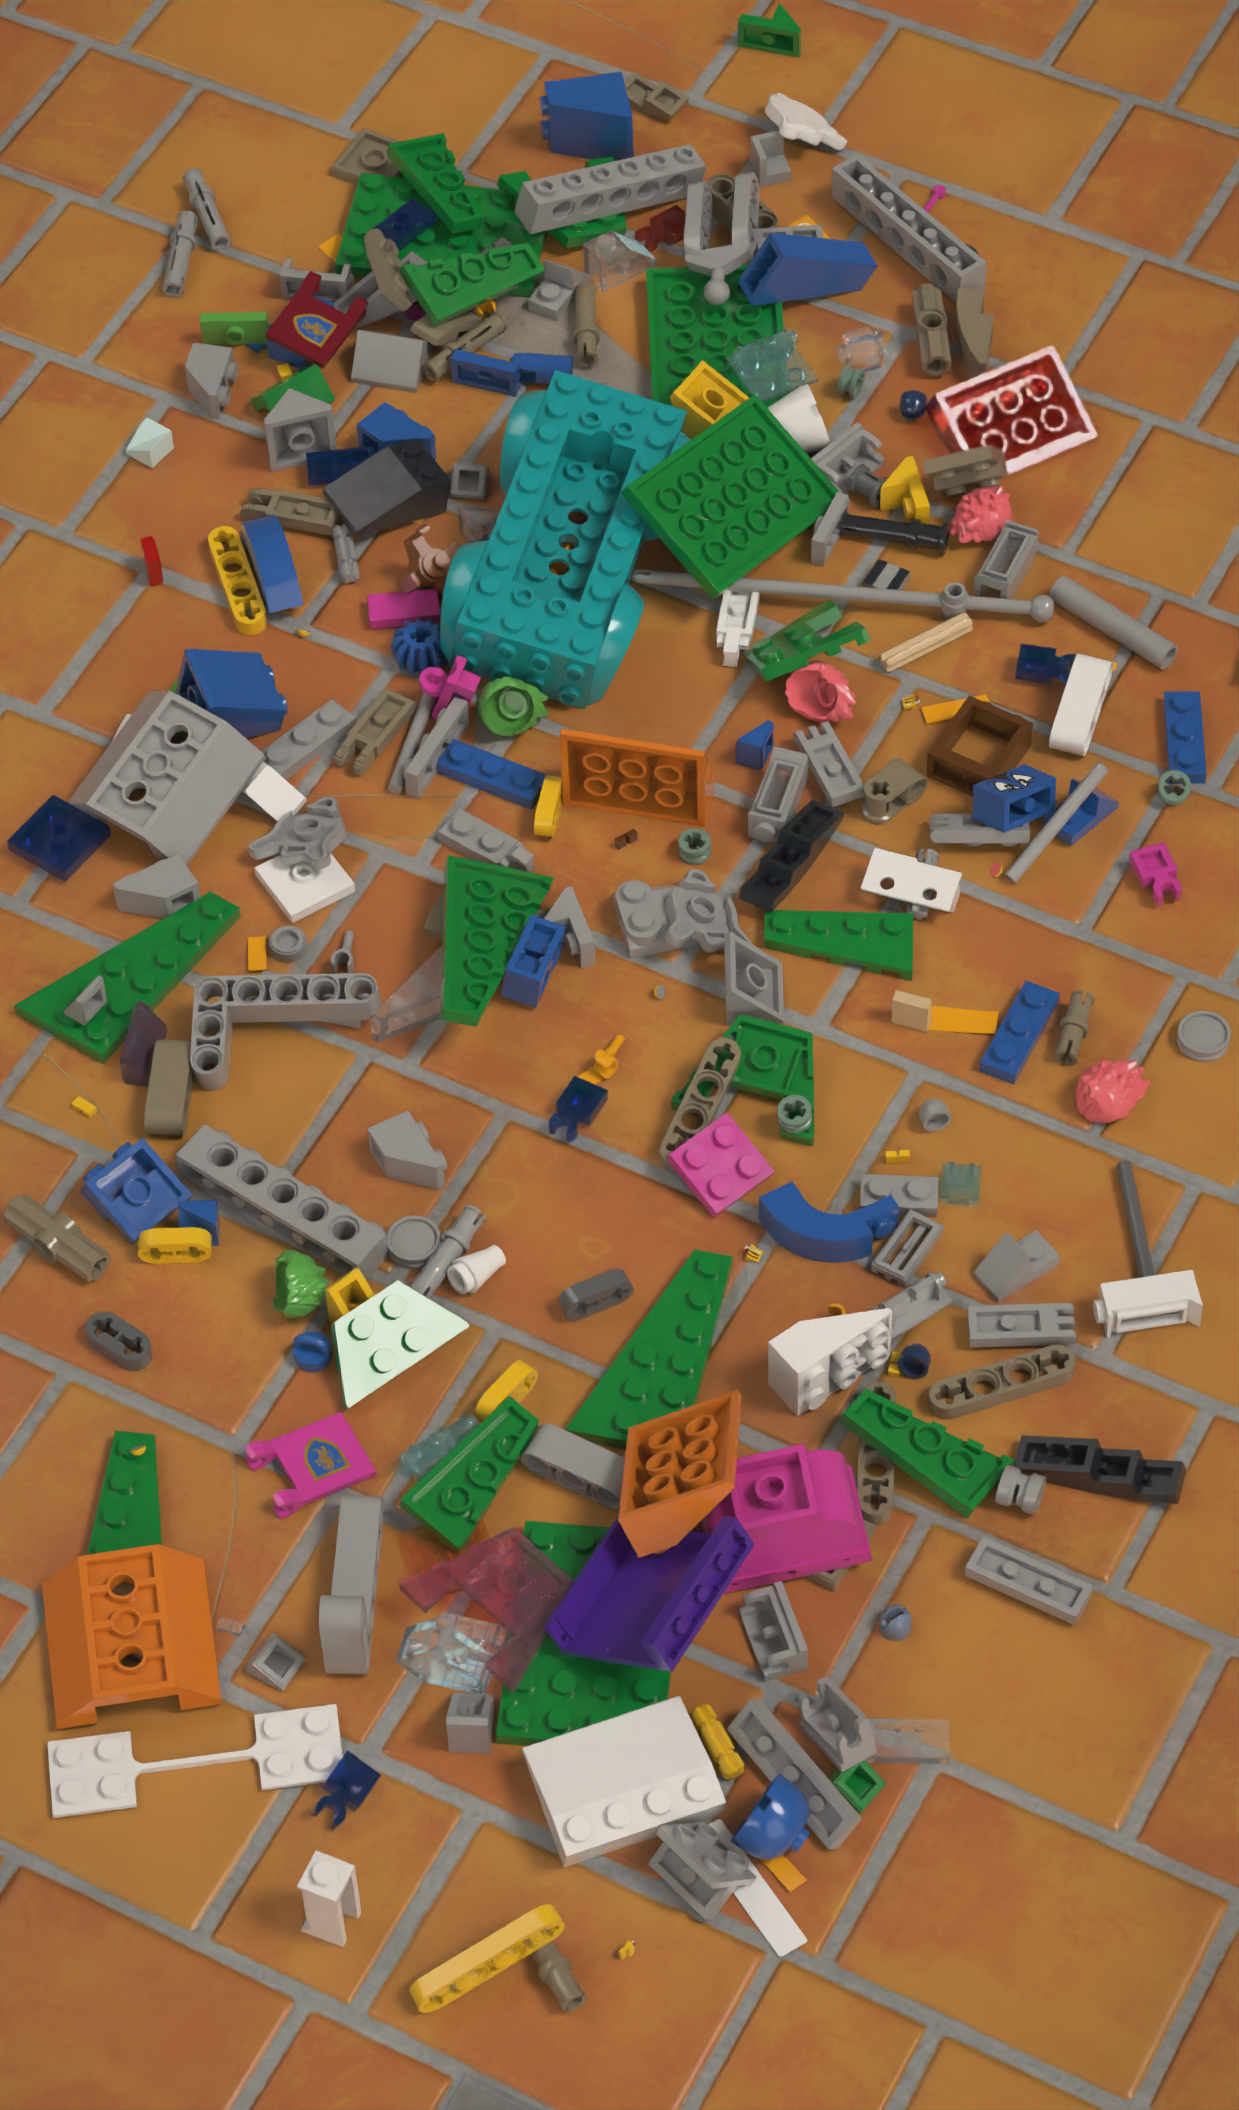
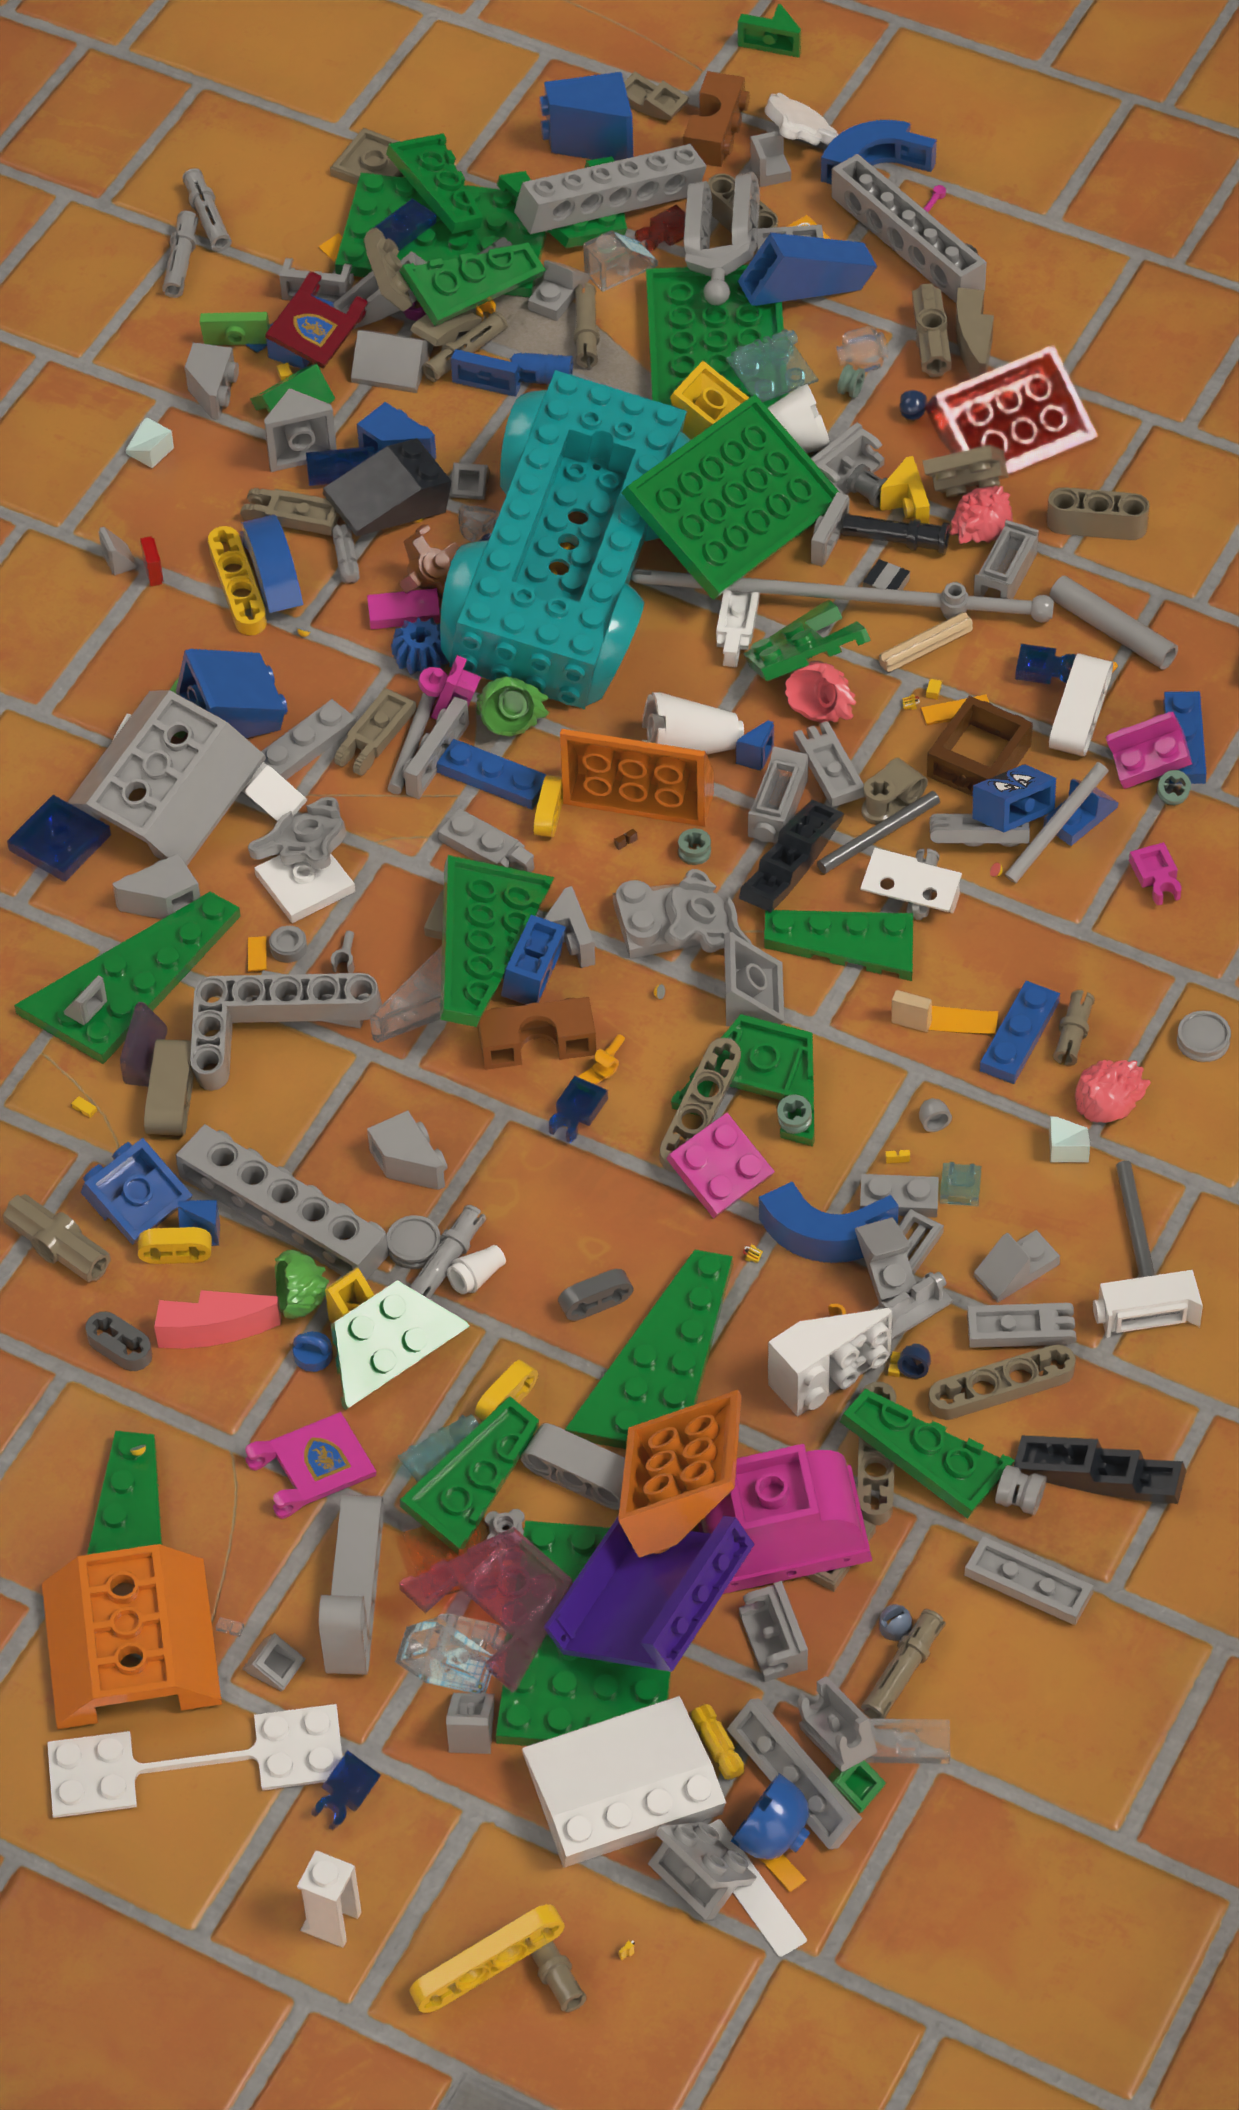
(116, 552): none -> light grey slope
(215, 1319): none -> coral slope
(497, 1521): none -> light grey plate
(563, 1022): none -> dark orange arch
(690, 724): none -> white cone
(720, 116): none -> dark orange arch
(878, 832): none -> dark grey bar
(880, 143): none -> blue arch
(886, 1258): none -> light grey slope
(911, 1652): none -> dark tan pin
(933, 689): none -> yellow piece
(1068, 1141): none -> light aqua slope
(1097, 513): none -> dark tan beam
(1149, 749): none -> dark pink bracket

